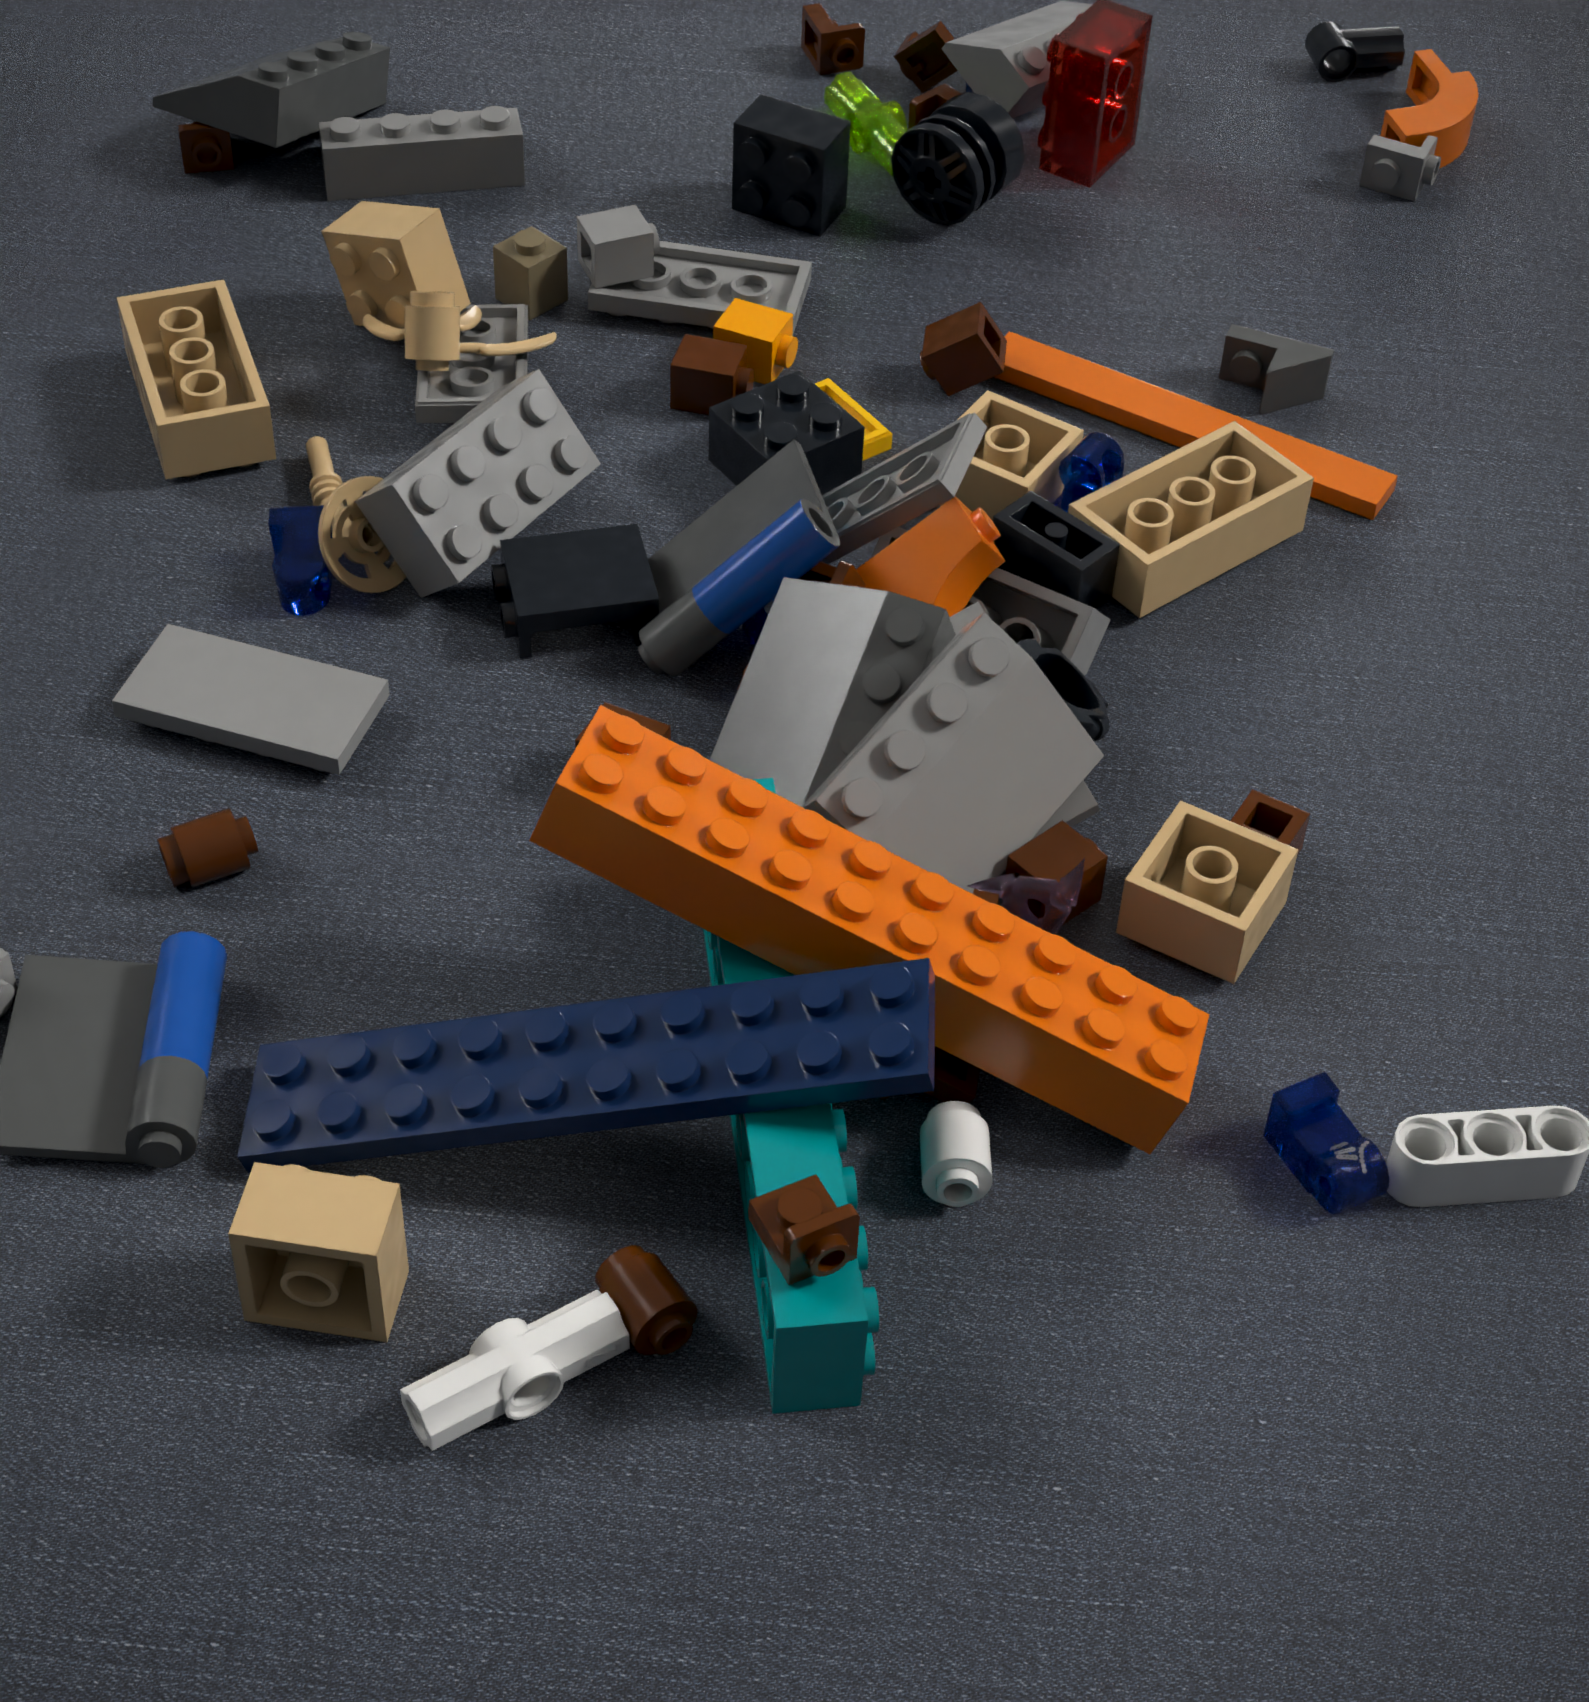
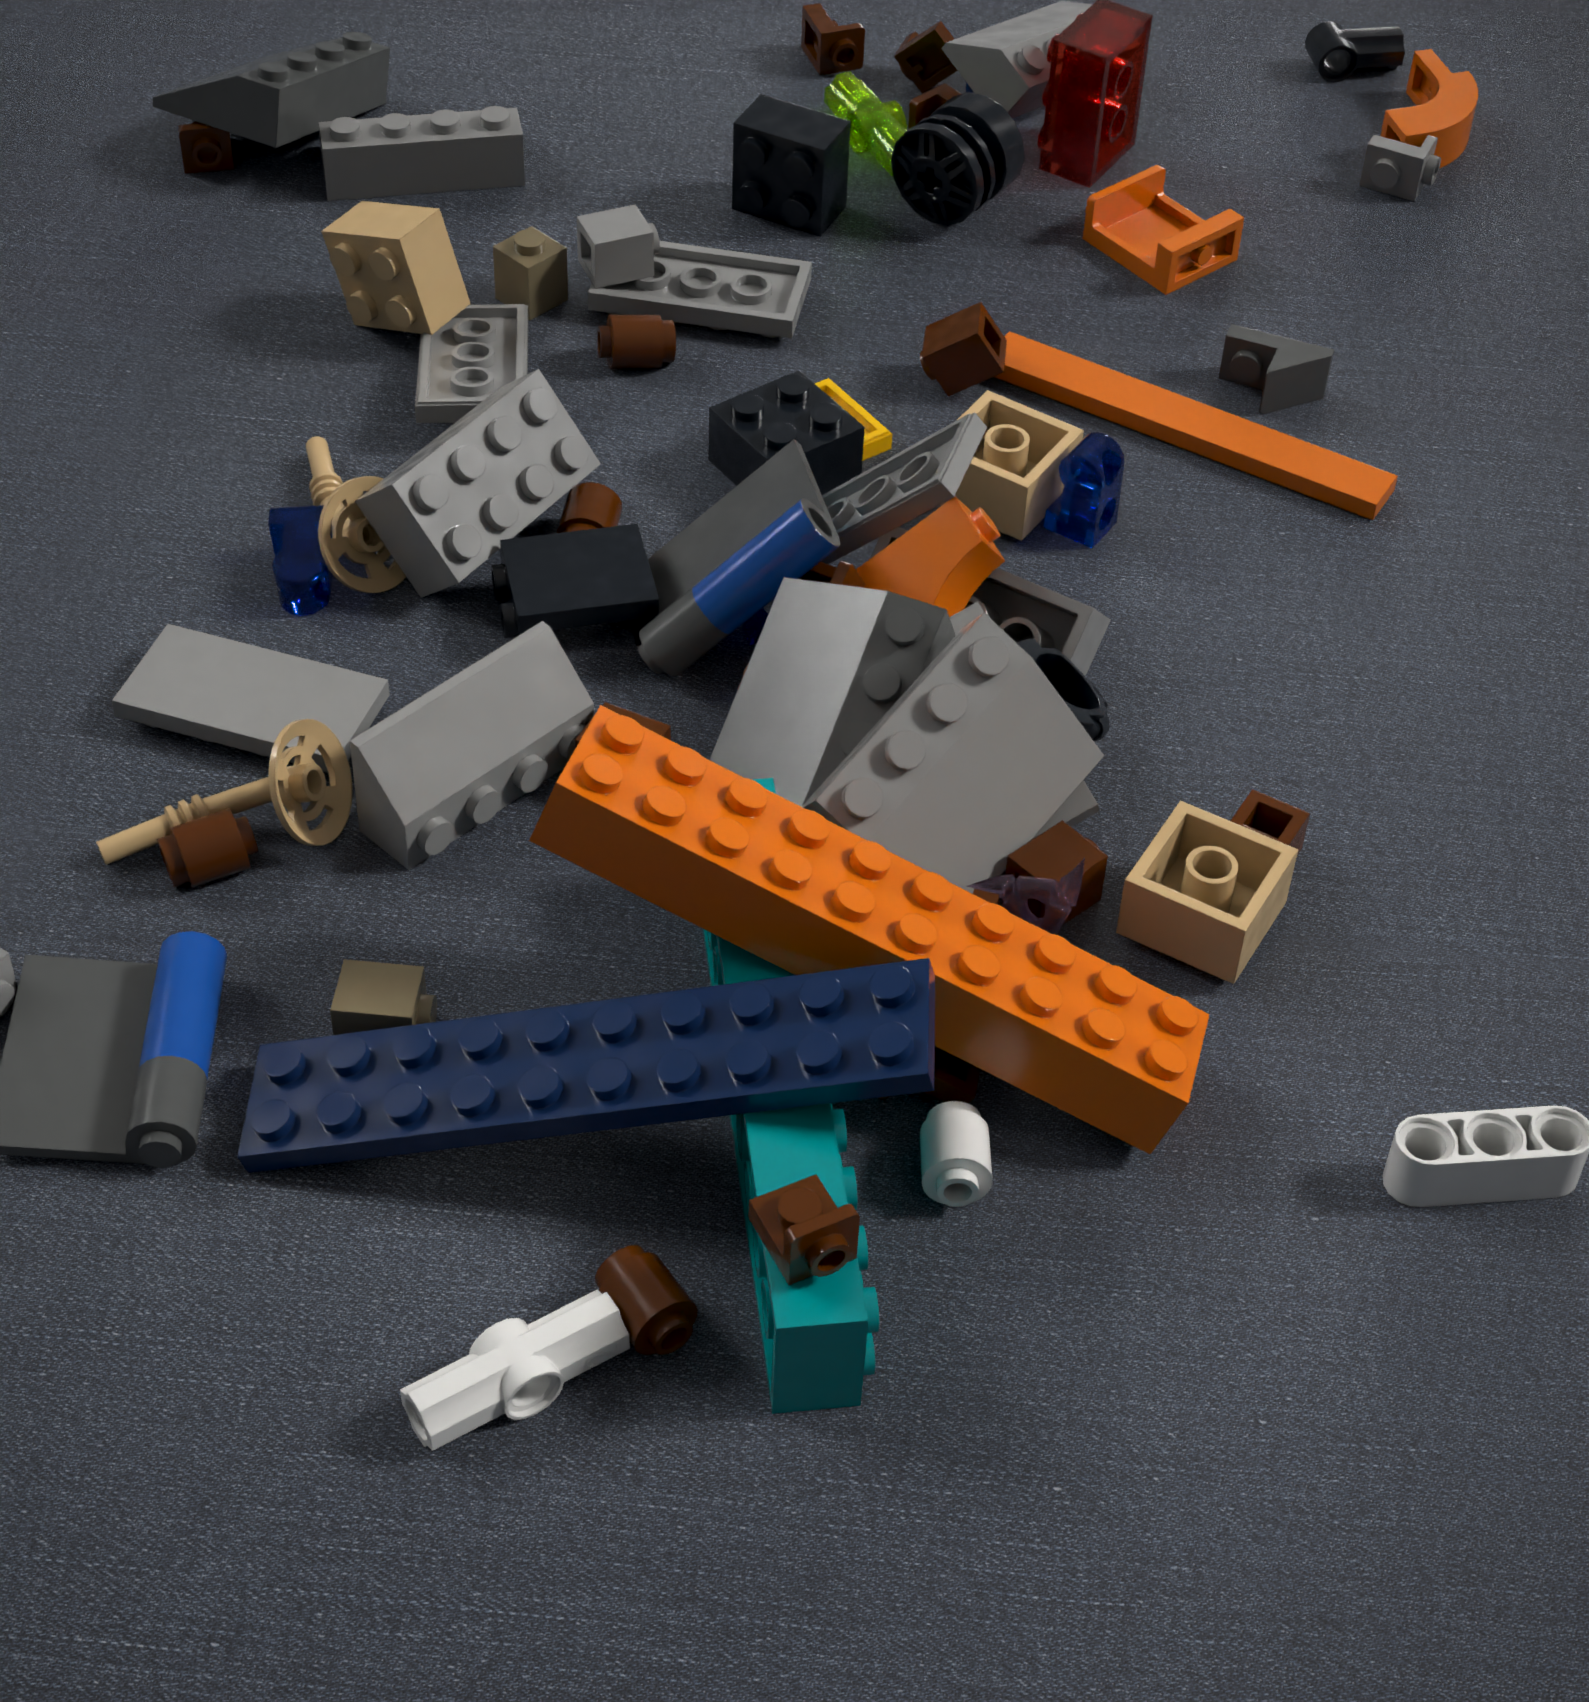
(196, 379): tan brick -> none
(282, 787): none -> tan dish
(320, 1251): tan brick -> none
(380, 997): none -> dark tan brick
(435, 328): tan plant -> none
(469, 747): none -> light grey slope
(590, 507): none -> reddish brown brick
(636, 341): none -> reddish brown brick
(708, 373): reddish brown brick -> none
(764, 332): light orange brick -> none
(1056, 550): black brick -> none
(1158, 235): none -> orange panel
(1196, 514): tan brick -> none
(1324, 1145): clear blue leg -> none

